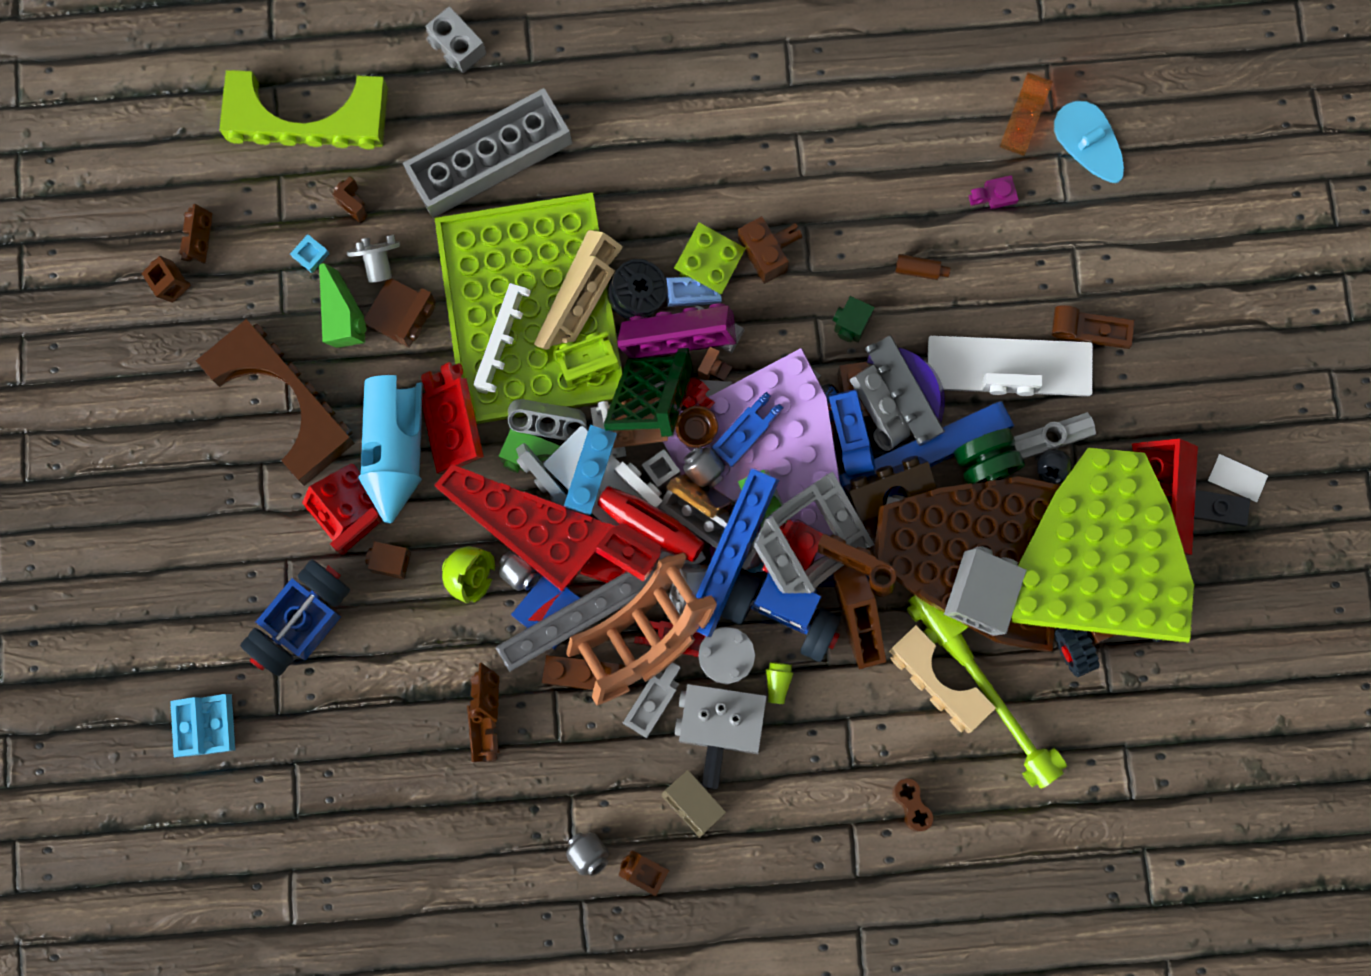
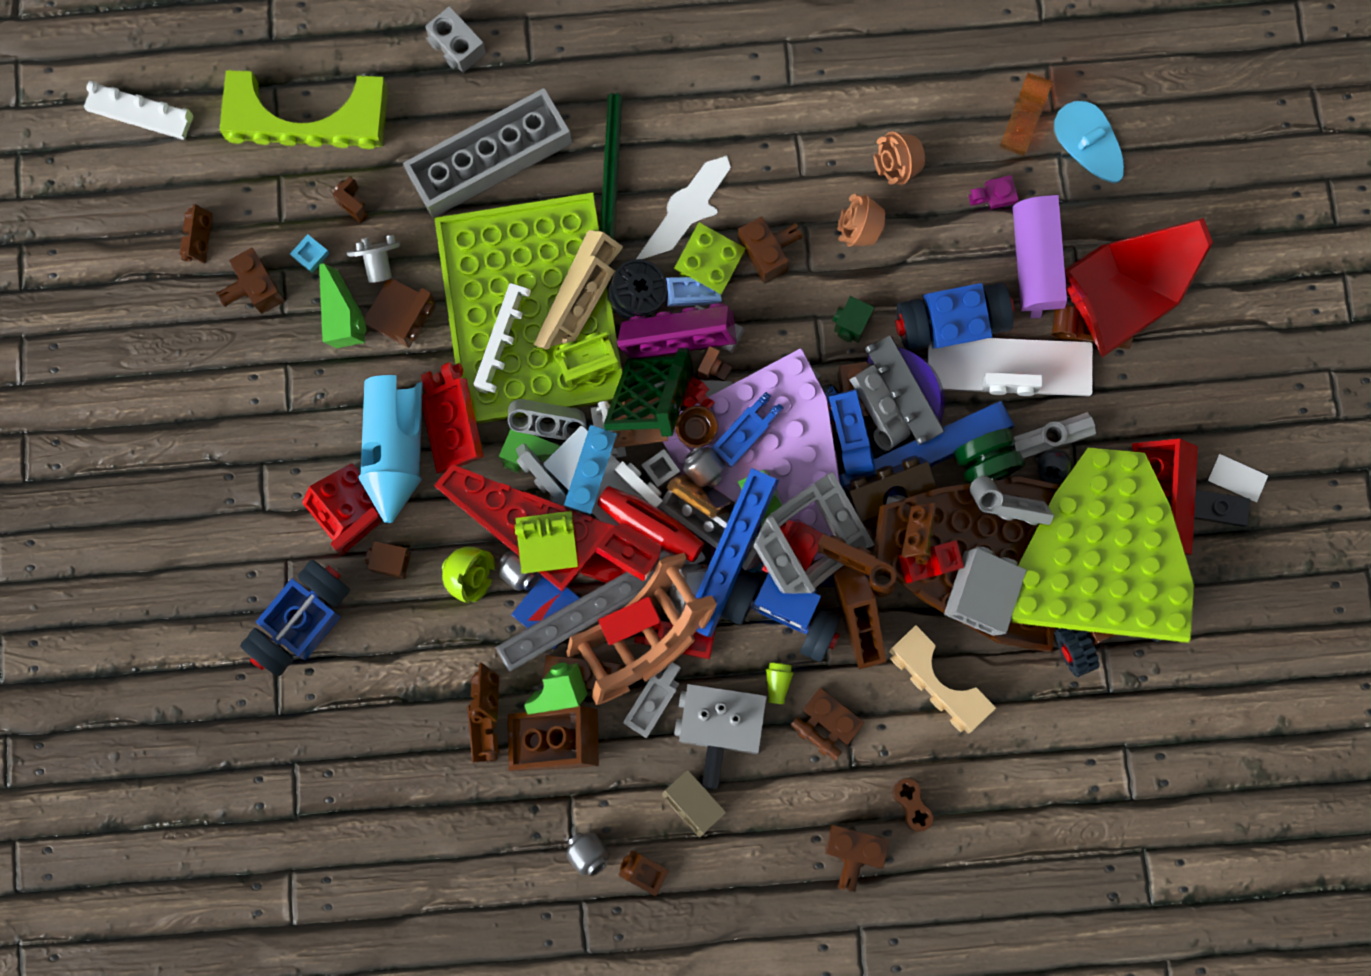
(138, 110): none -> white hinge
(165, 279): reddish brown brick -> none
(202, 725): medium azure slope -> none
(247, 353): reddish brown arch -> none
(253, 282): none -> reddish brown brick
(546, 542): none -> lime hinge
(553, 739): none -> reddish brown slope
(561, 690): none -> arch
(611, 164): none -> dark green axle
(629, 621): none -> red tile
(687, 207): none -> white sticker
(726, 655): light grey piece -> none
(832, 717): none -> reddish brown plate
(855, 851): none -> reddish brown brick
(861, 221): none -> nougat cone
(899, 157): none -> nougat cone
(919, 531): none -> reddish brown hinge
(921, 267): reddish brown cylinder -> none
(943, 559): none -> red slope
(955, 316): none -> brick
(1009, 506): none -> light grey plate
(1039, 255): none -> medium lavender brick
(1041, 765): lime bar -> none
(1136, 280): none -> red piece

